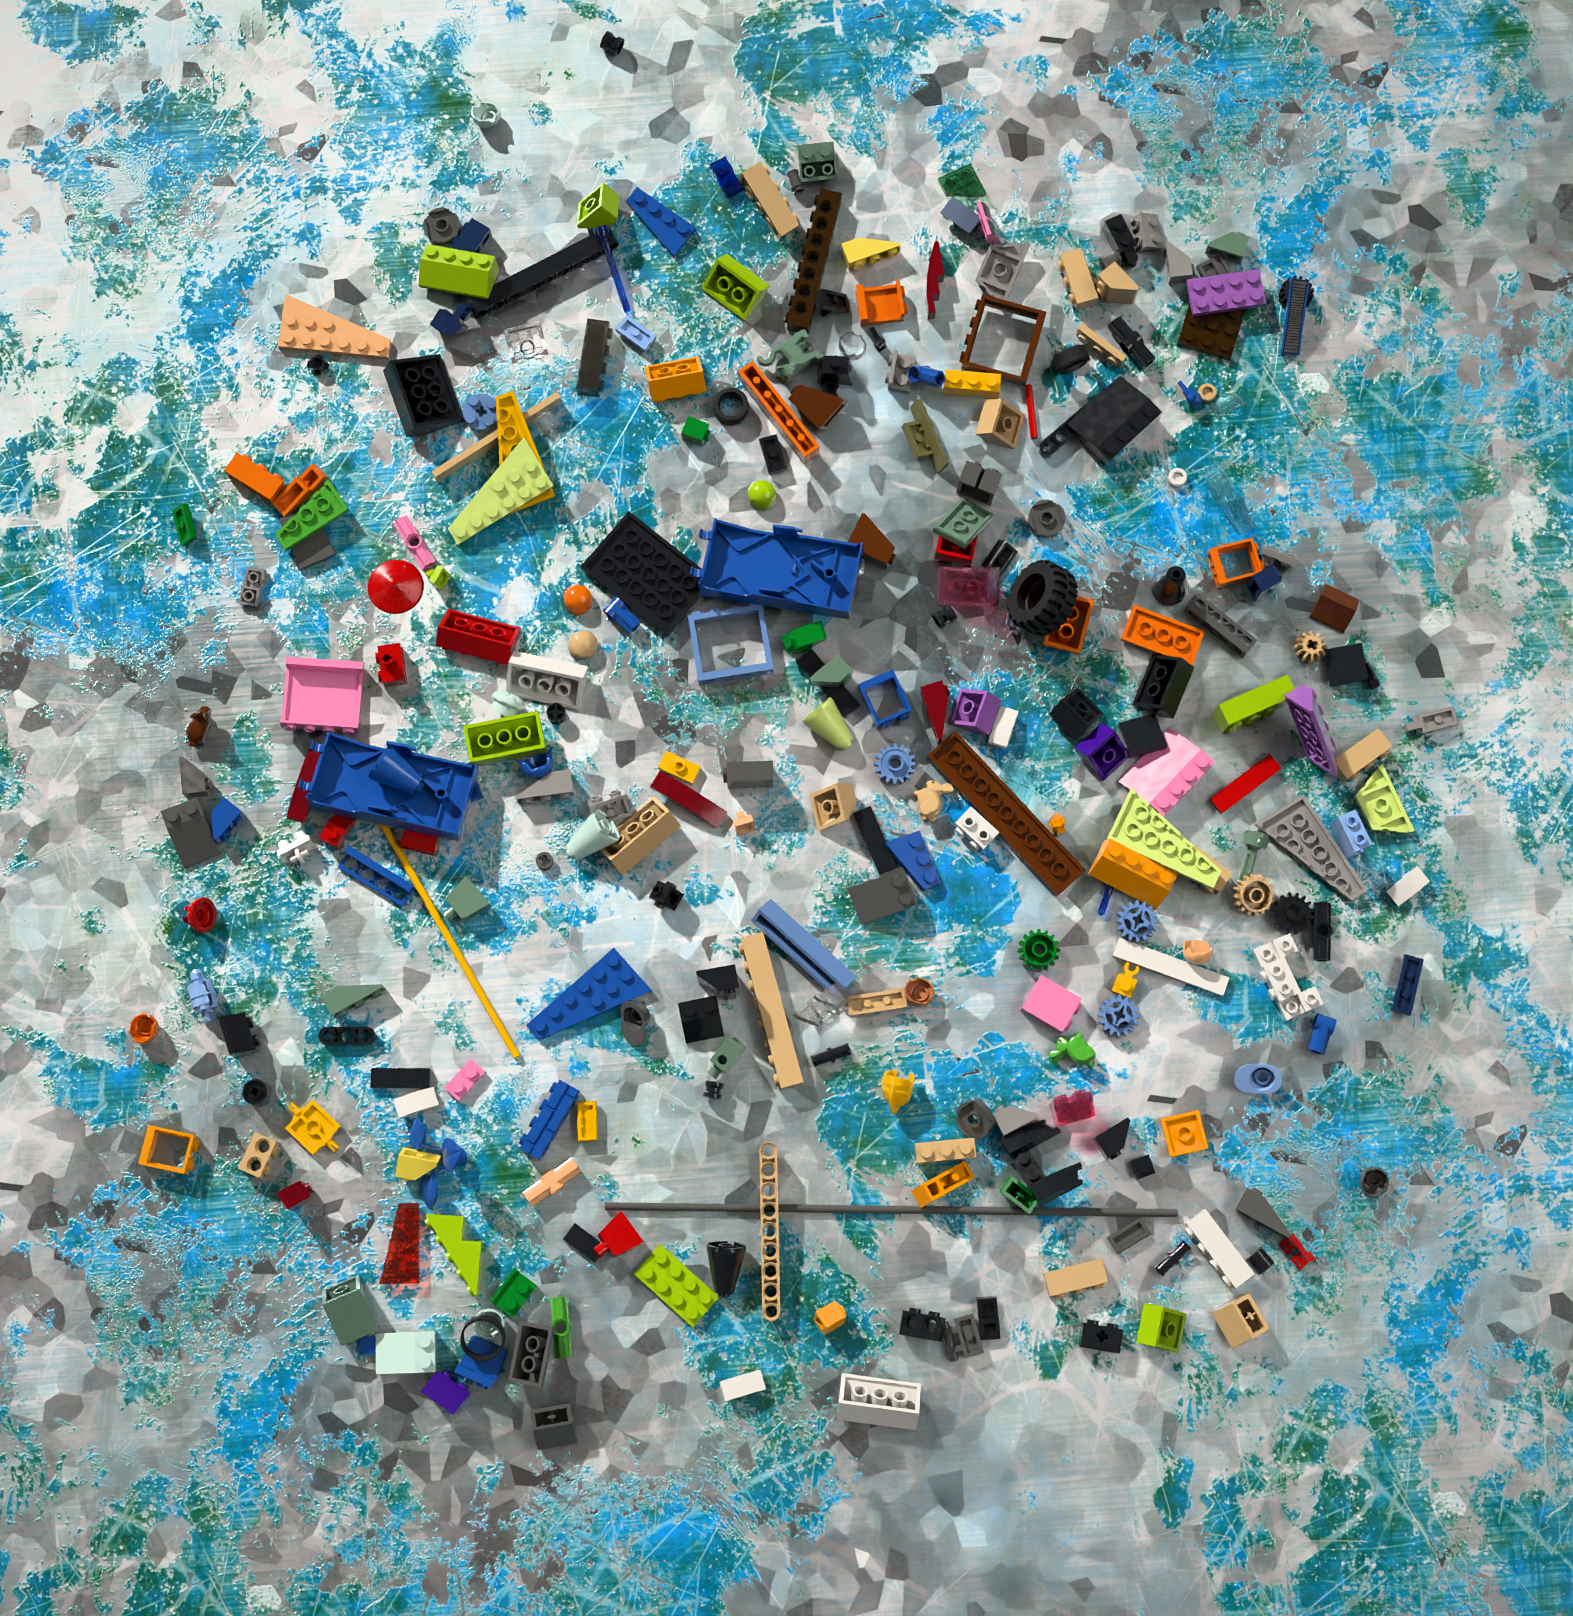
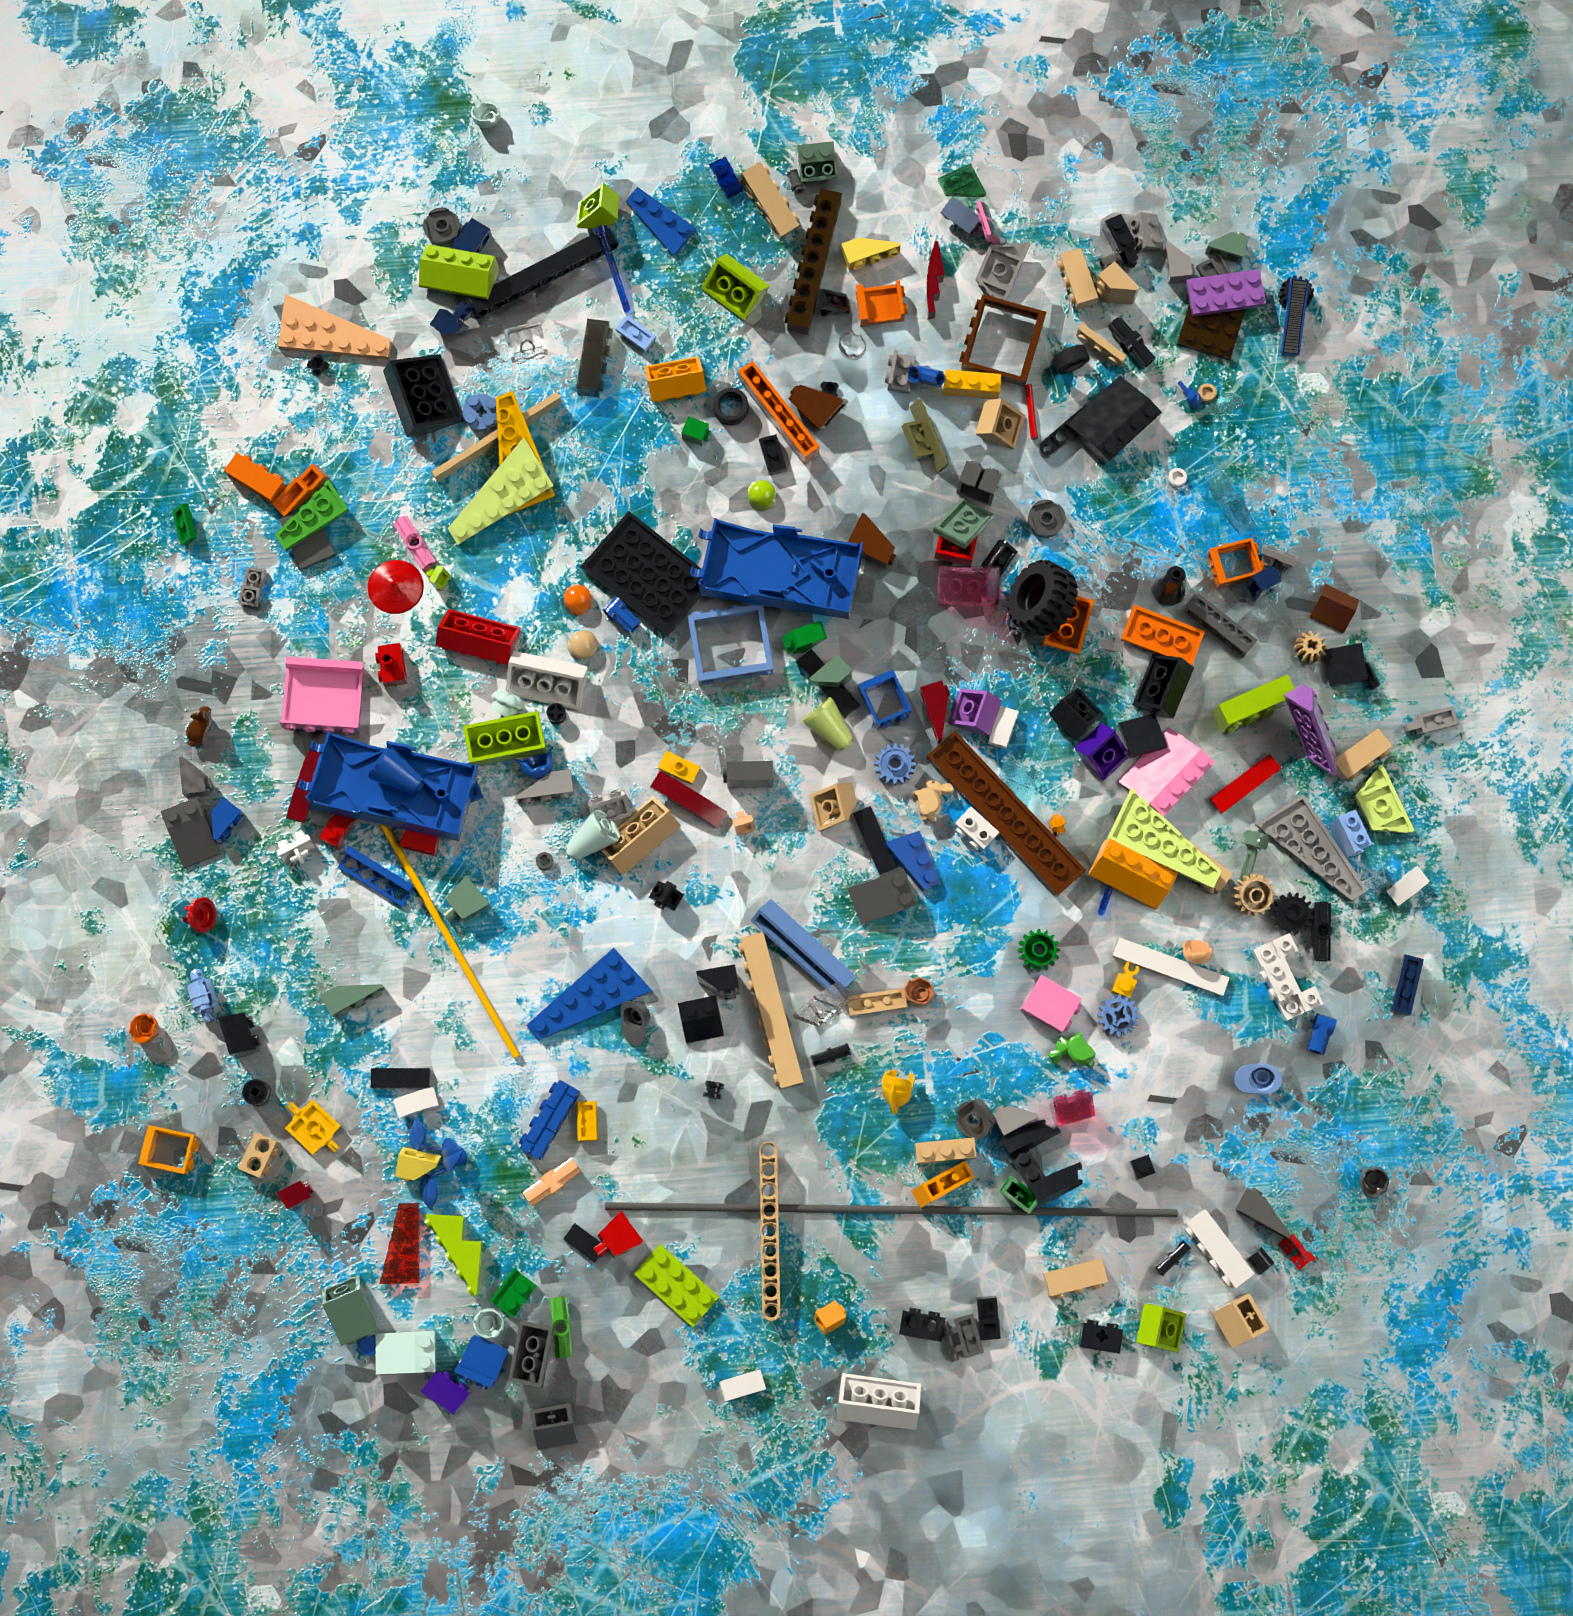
(332, 1030): black beam -> none
(465, 1080): bright pink plate -> none
(477, 1357): black tyre -> none
(547, 423): clear head -> none
(612, 43): black wheel -> none
(725, 1265): black cone -> none
(732, 1049): sand green torso -> none
(793, 354): sand green animal -> none
(835, 369): black torso -> none
(880, 344): black hand -> none
(944, 616): black wheel -> none
(1113, 1139): black slope -> none
(1128, 1235): dark grey tile -> none
(1129, 918): medium blue gear -> none
(1184, 1133): light orange plate -> none

